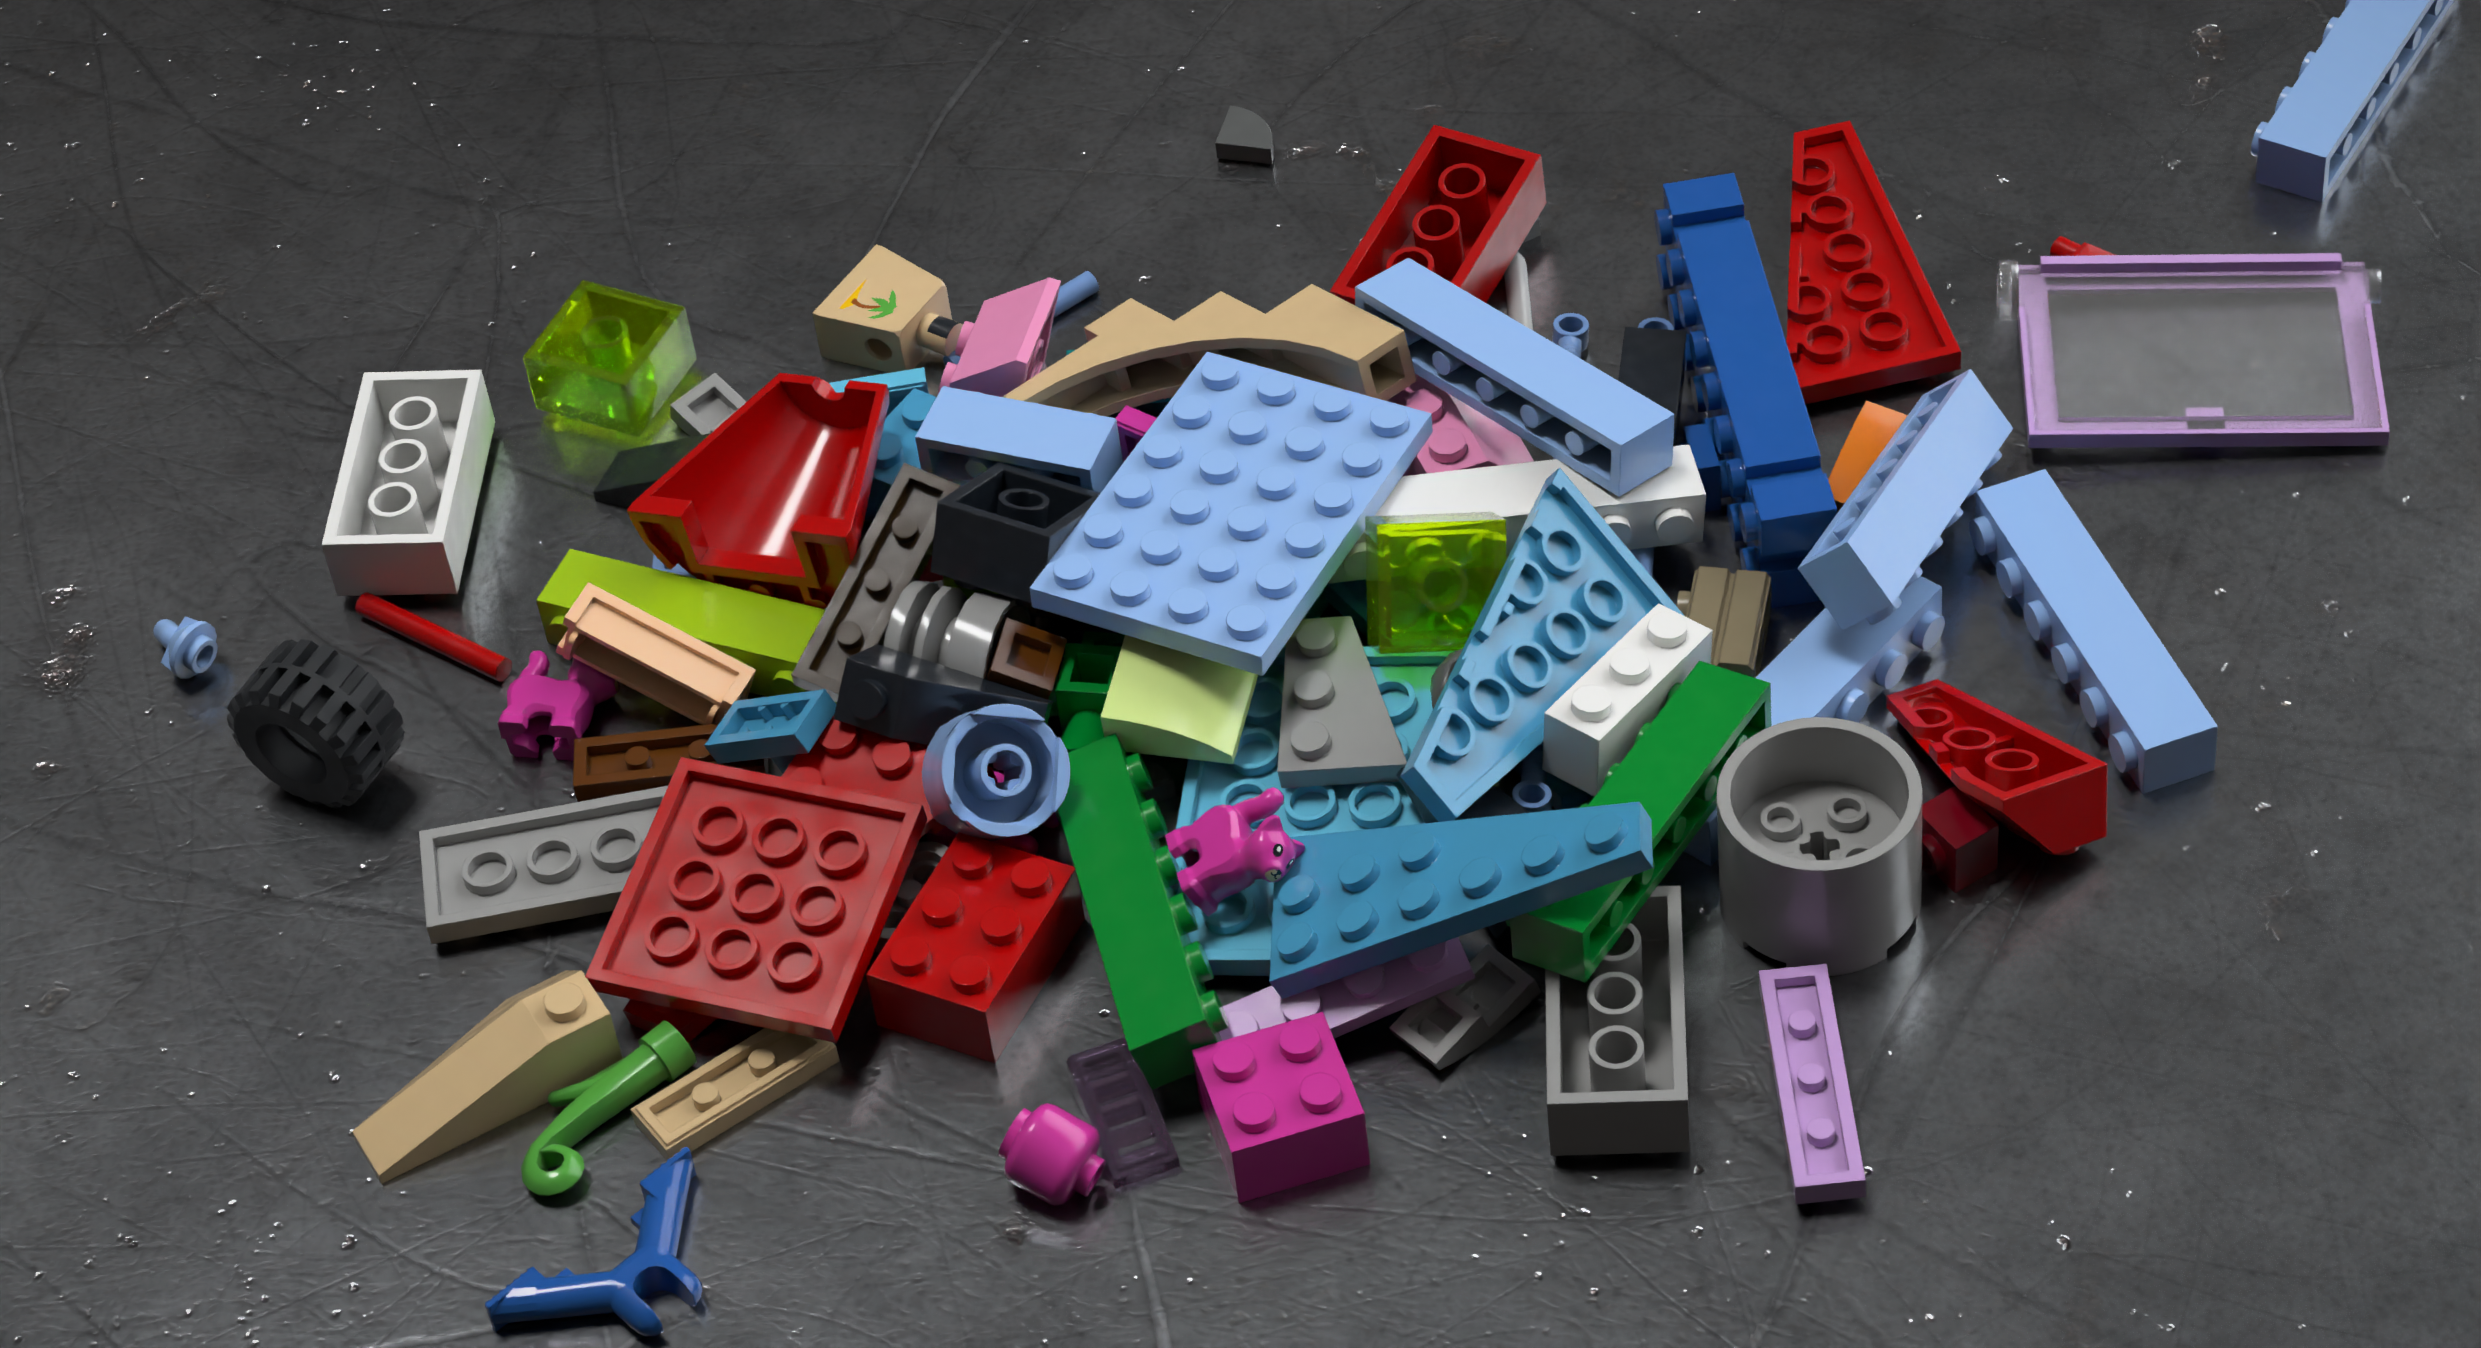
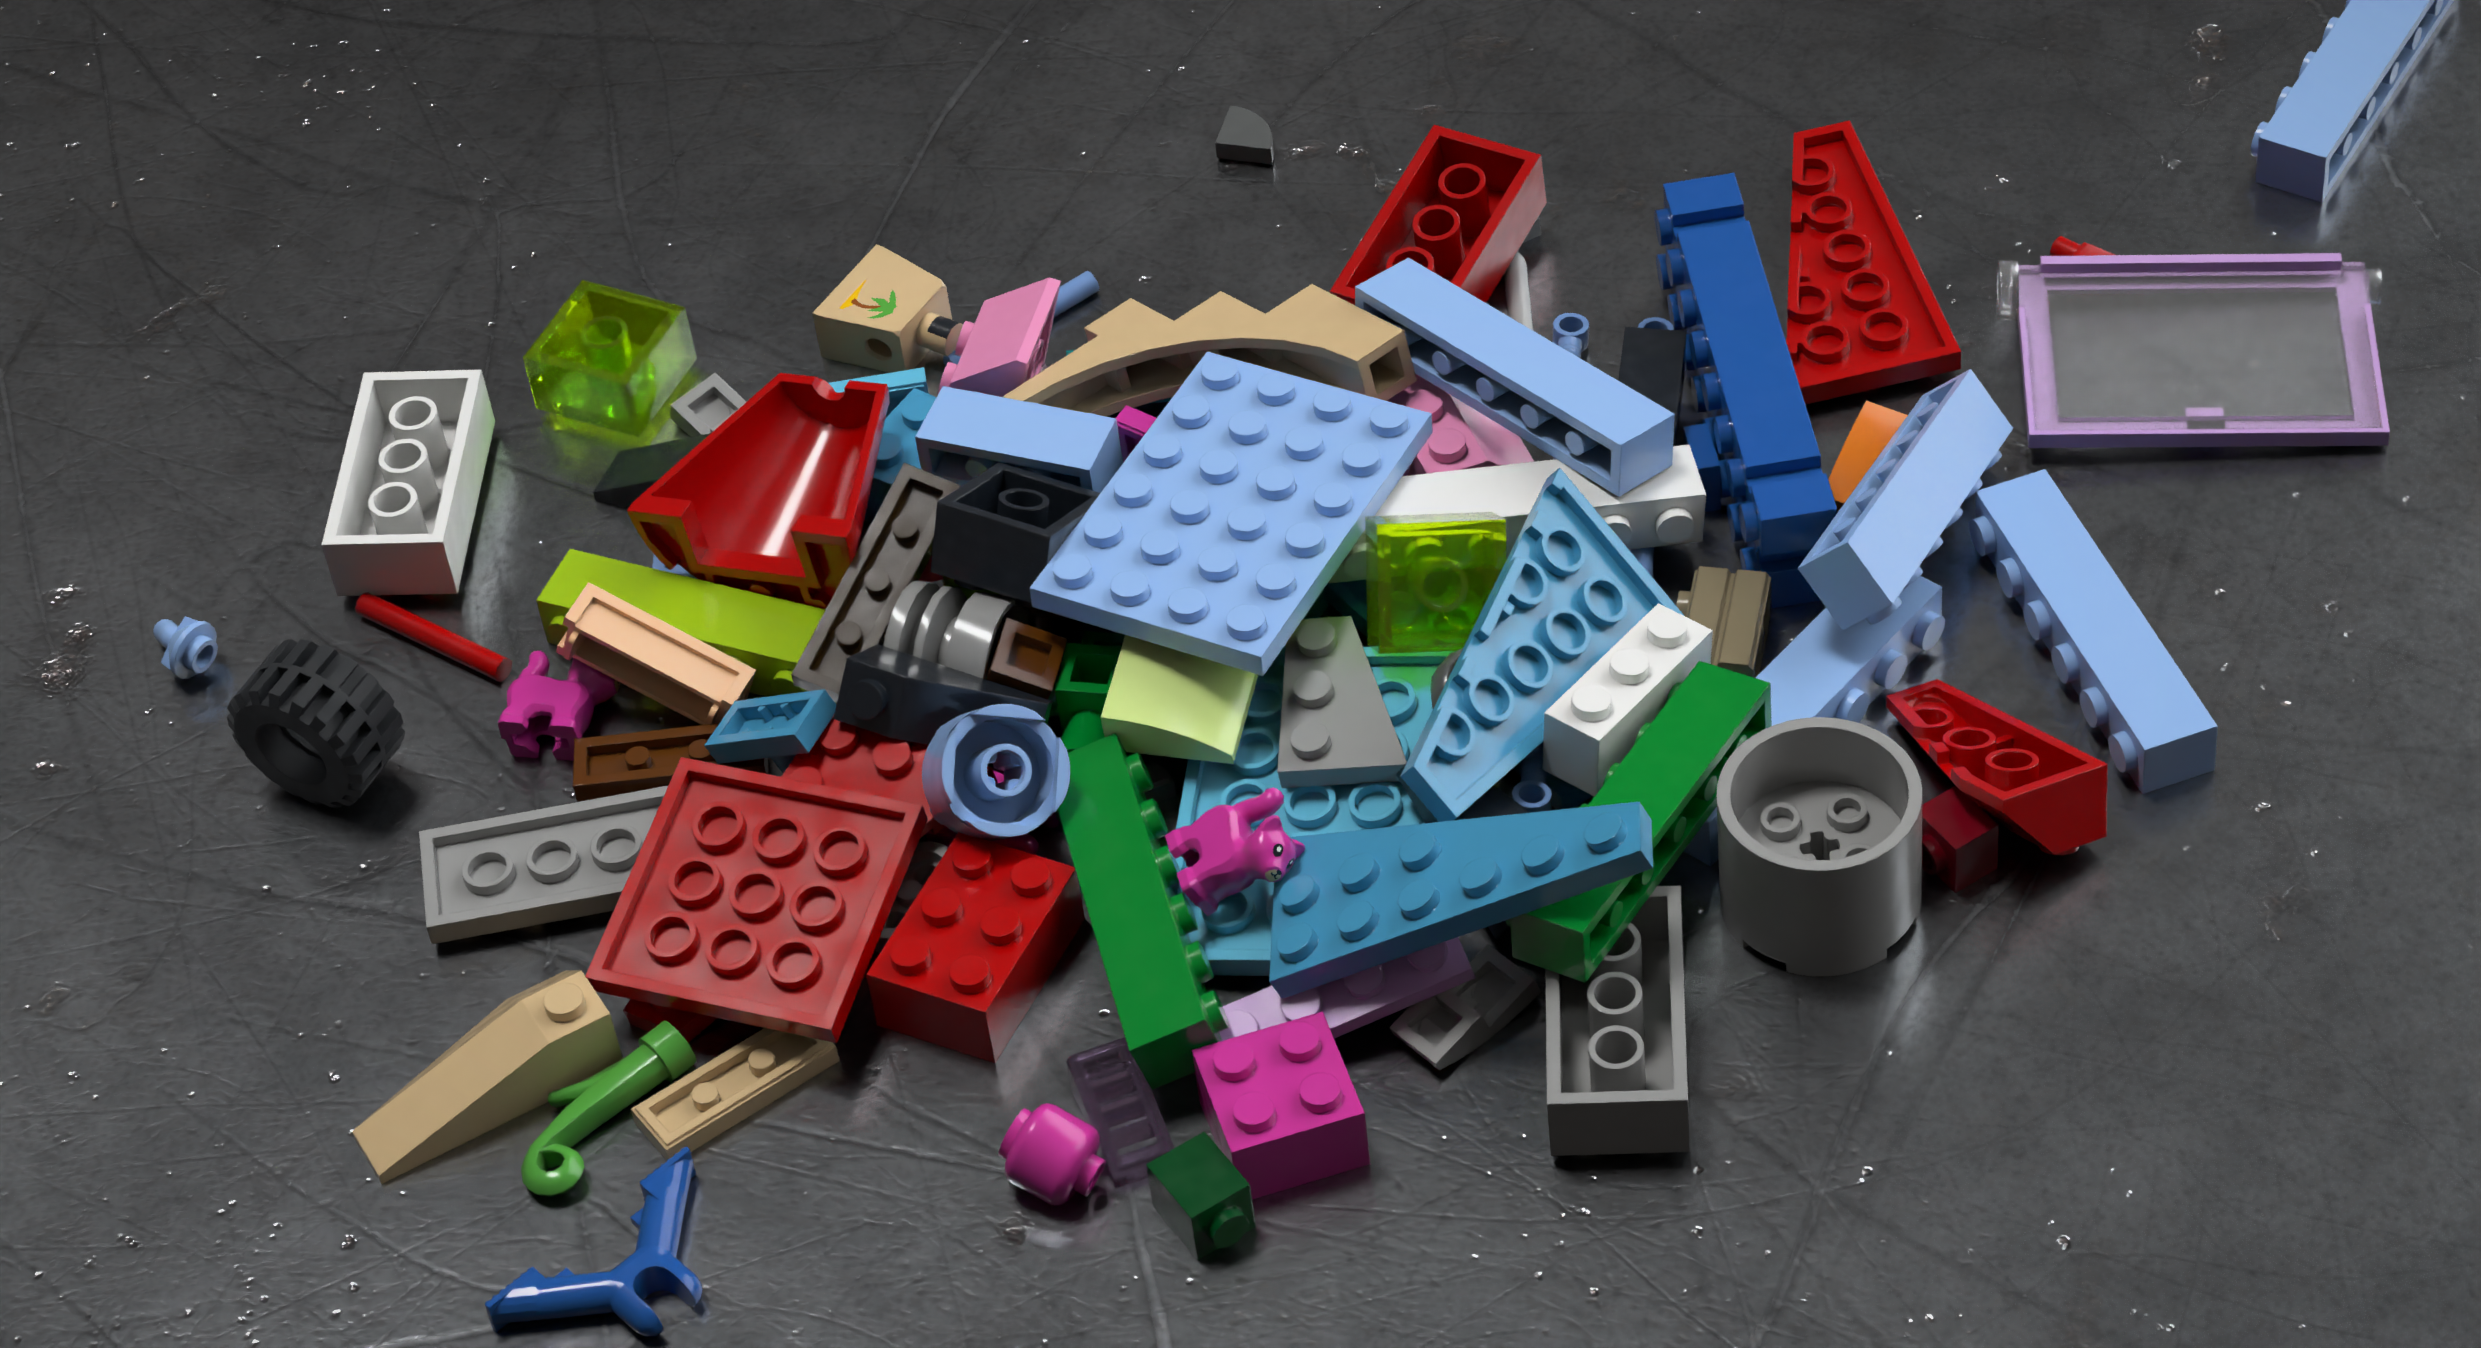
(1201, 1196): none -> dark green brick
(1811, 1084): lavender plate -> none

